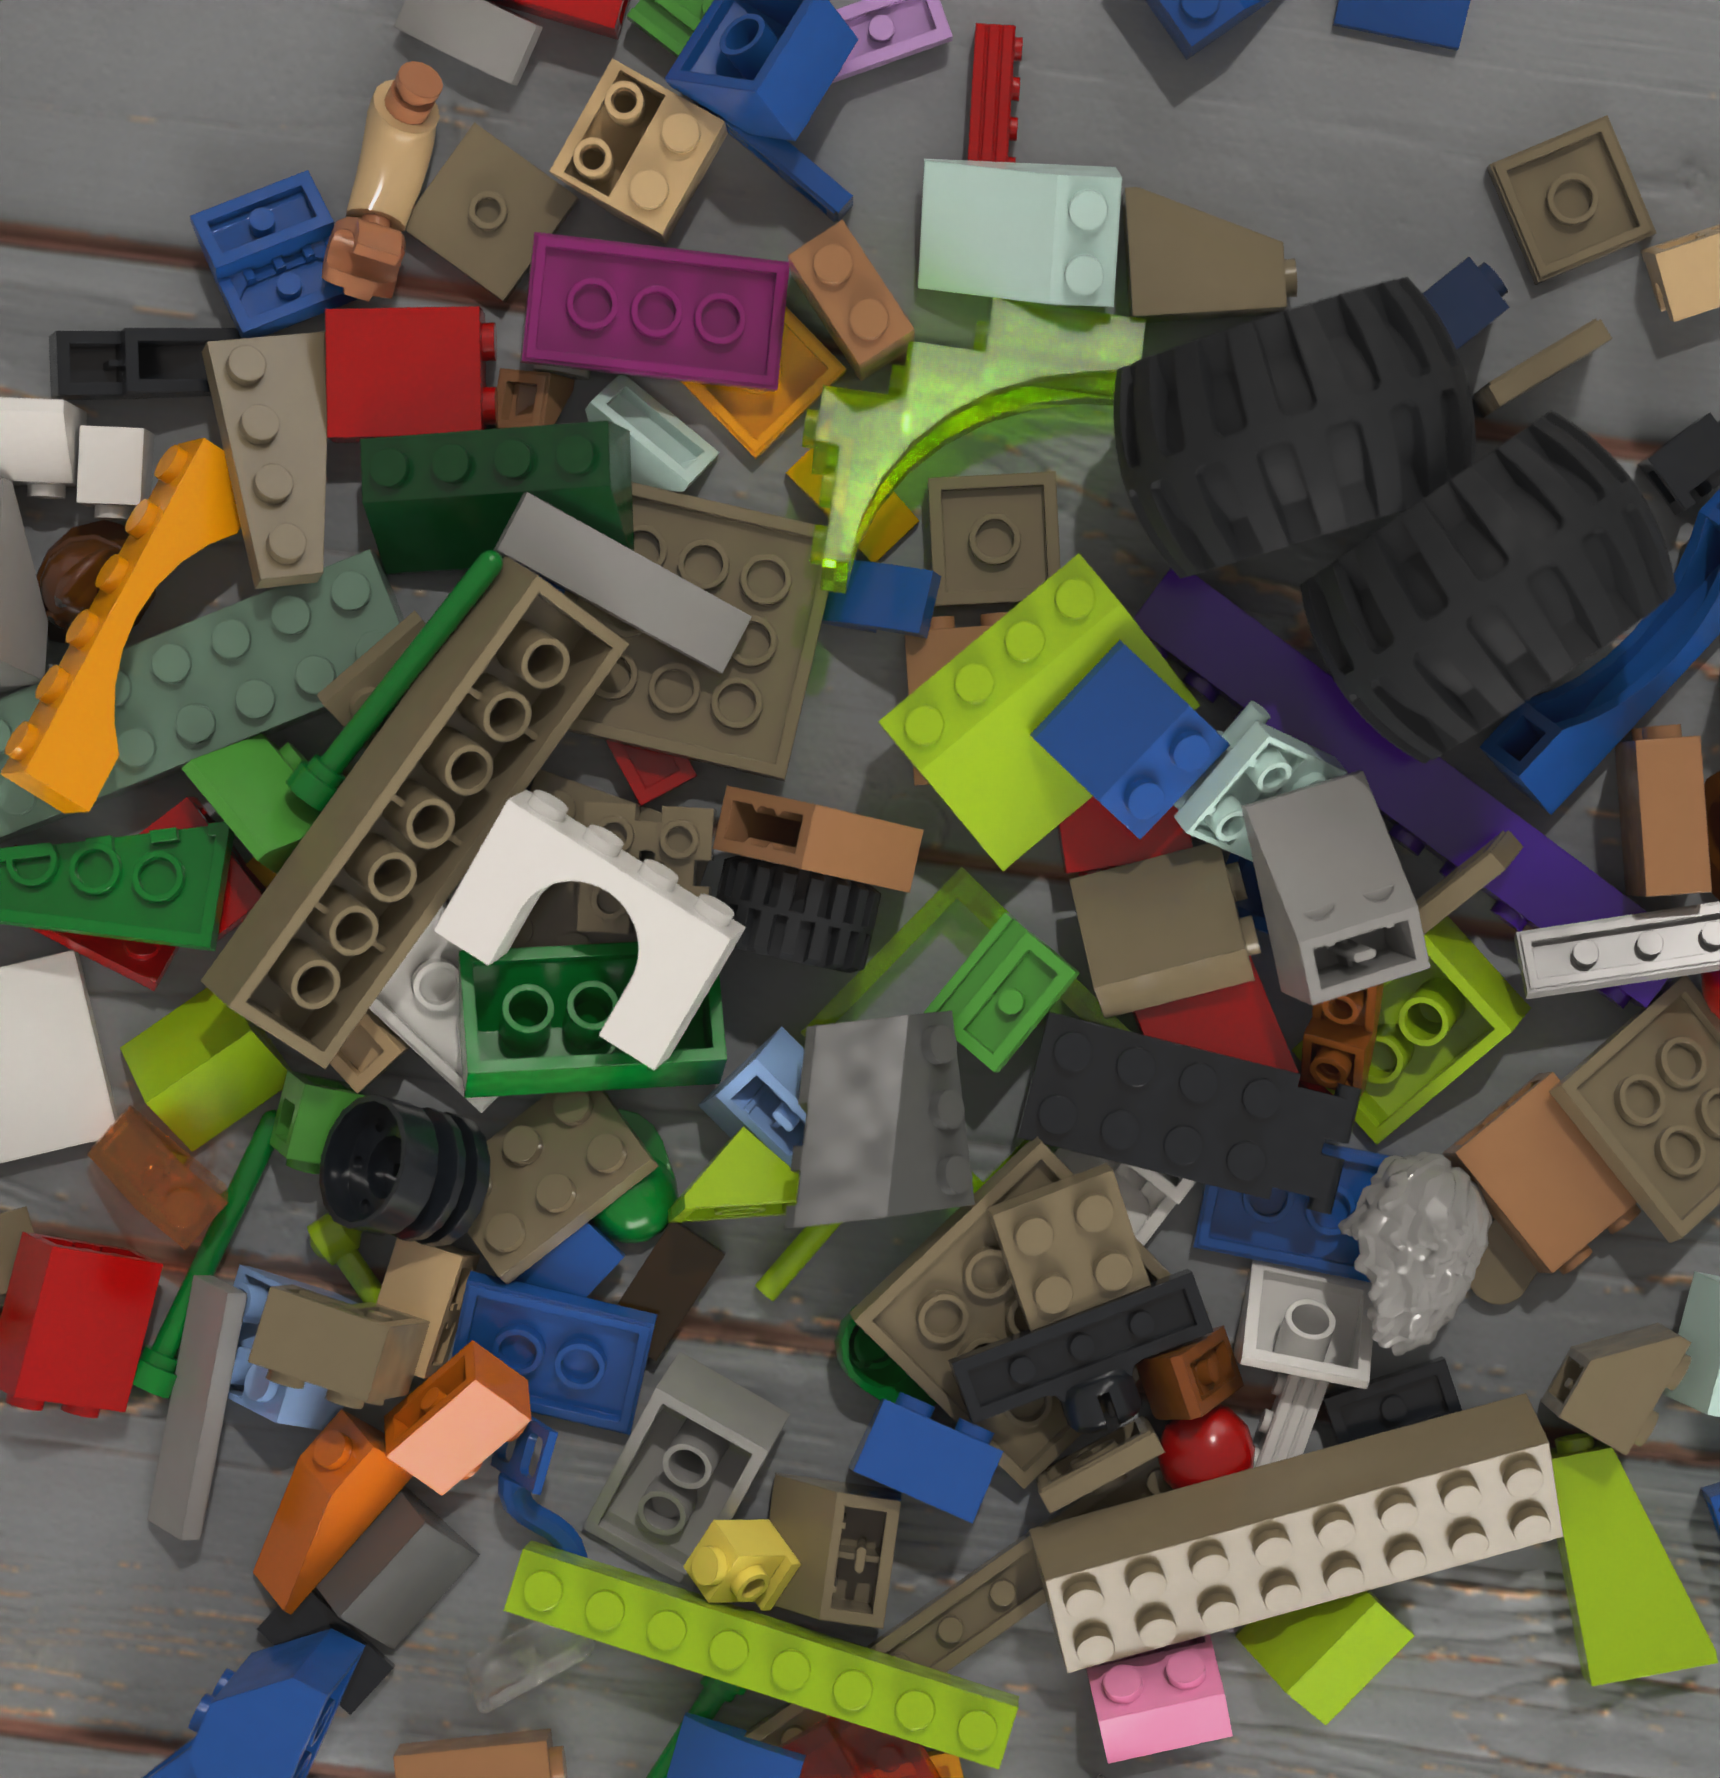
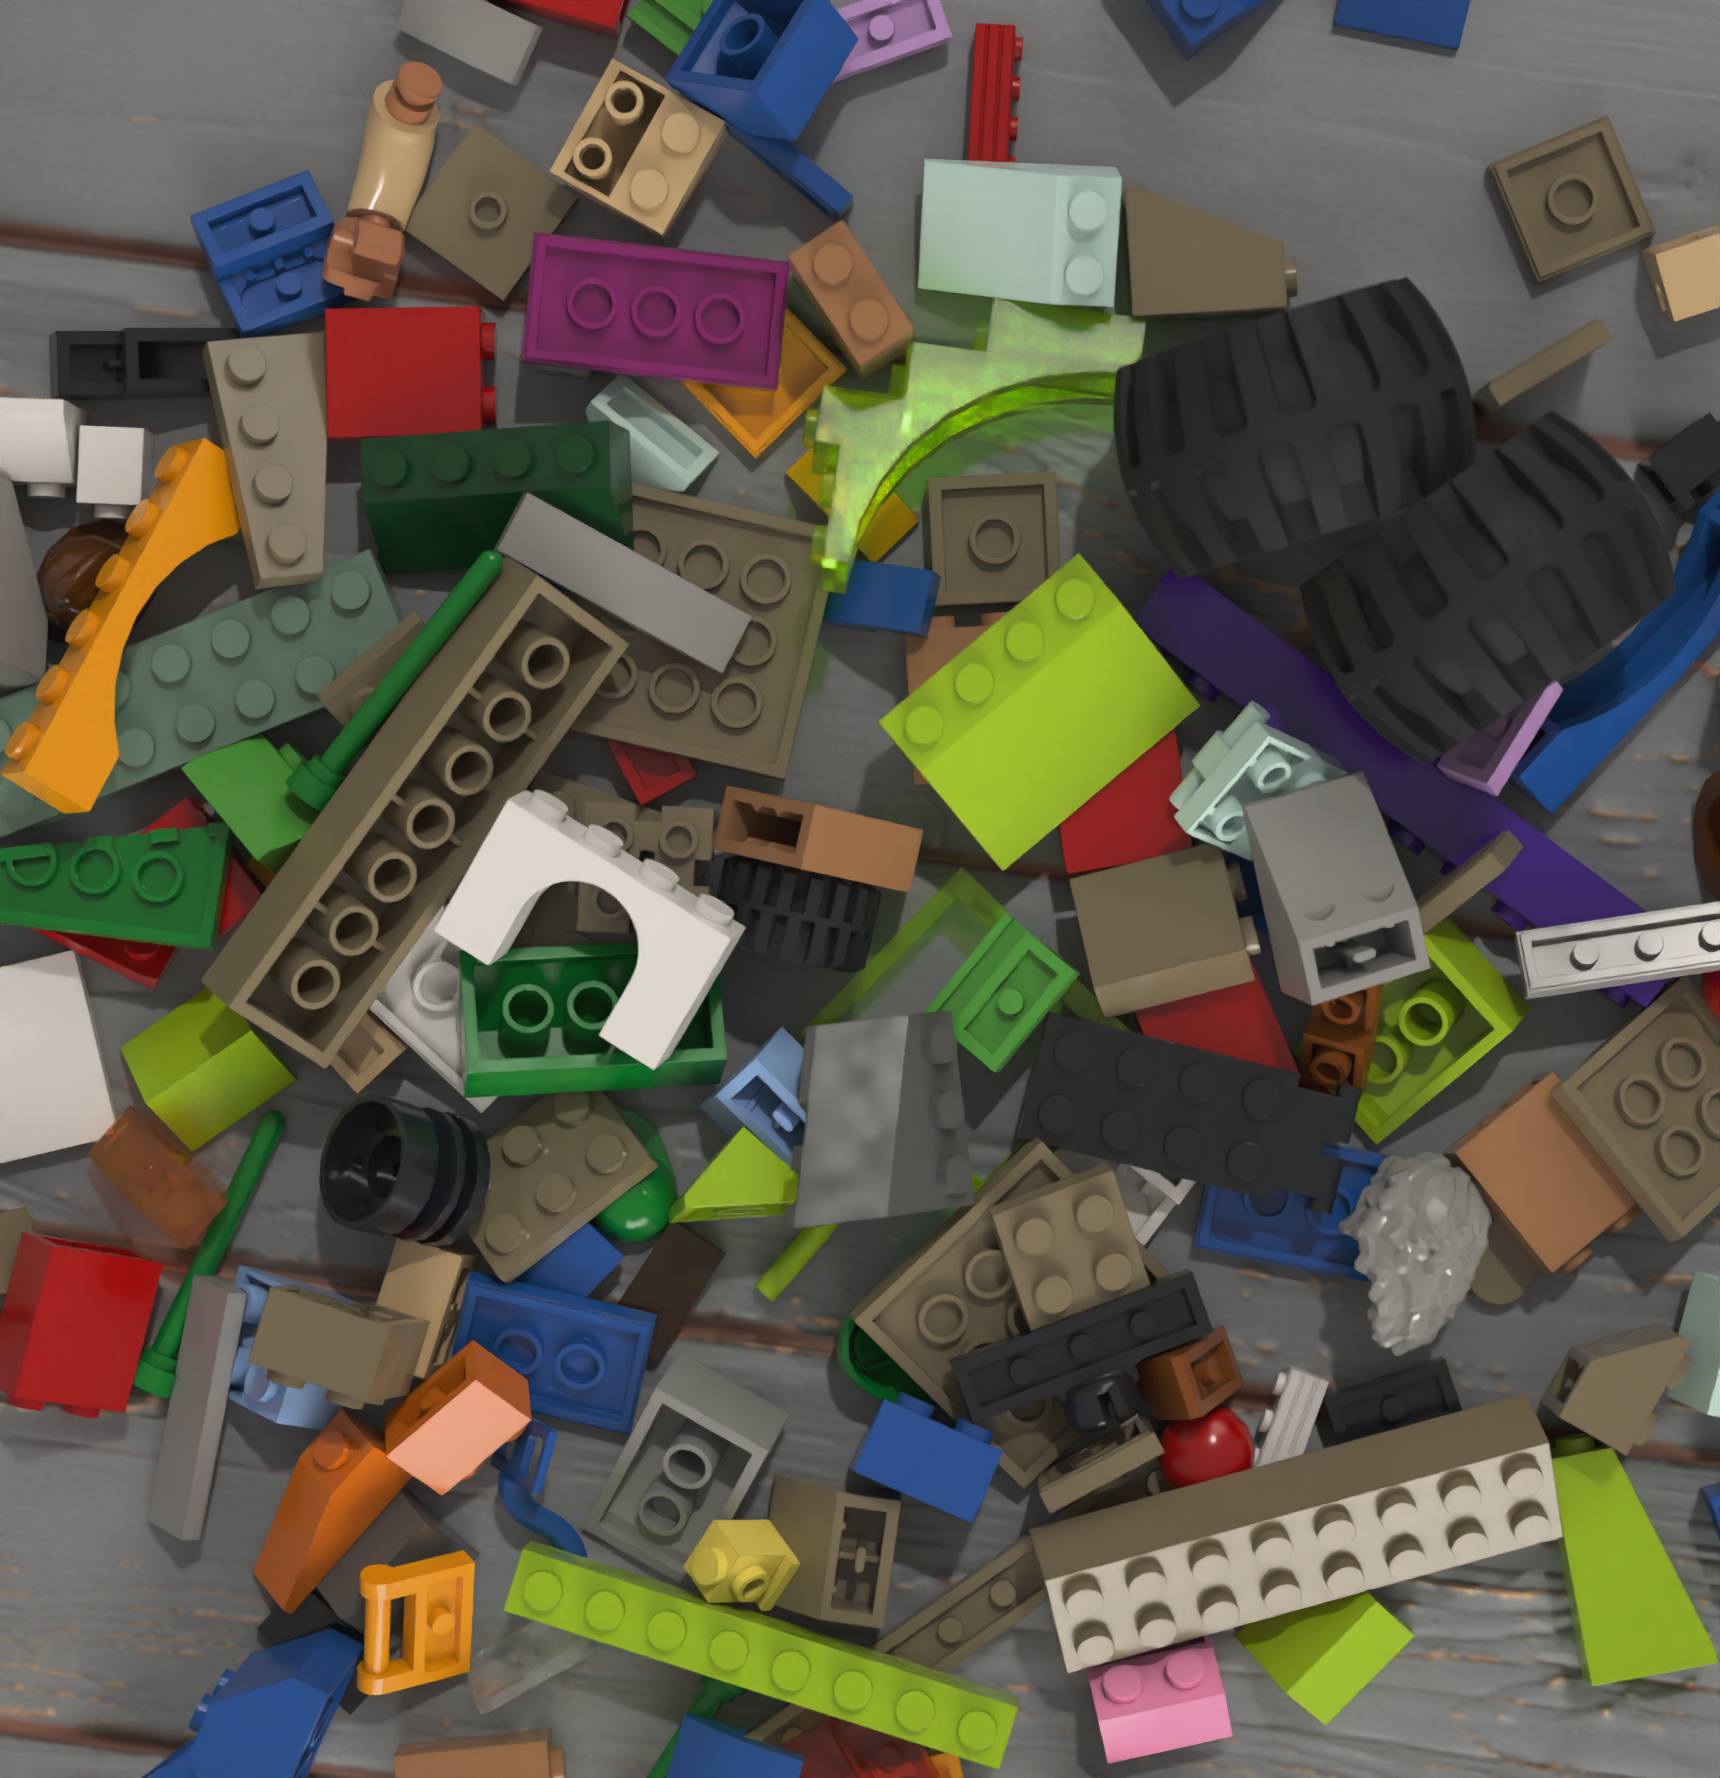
(305, 1117): bright green brick -> none
(340, 1247): lime piece -> none
(434, 1623): none -> light orange plate
(530, 398): medium nougat slope -> none
(1130, 739): blue slope -> none
(1306, 1324): white slope -> none
(1468, 300): dark blue brick -> none
(1494, 752): none -> lavender plate
(1662, 813): medium nougat brick -> none

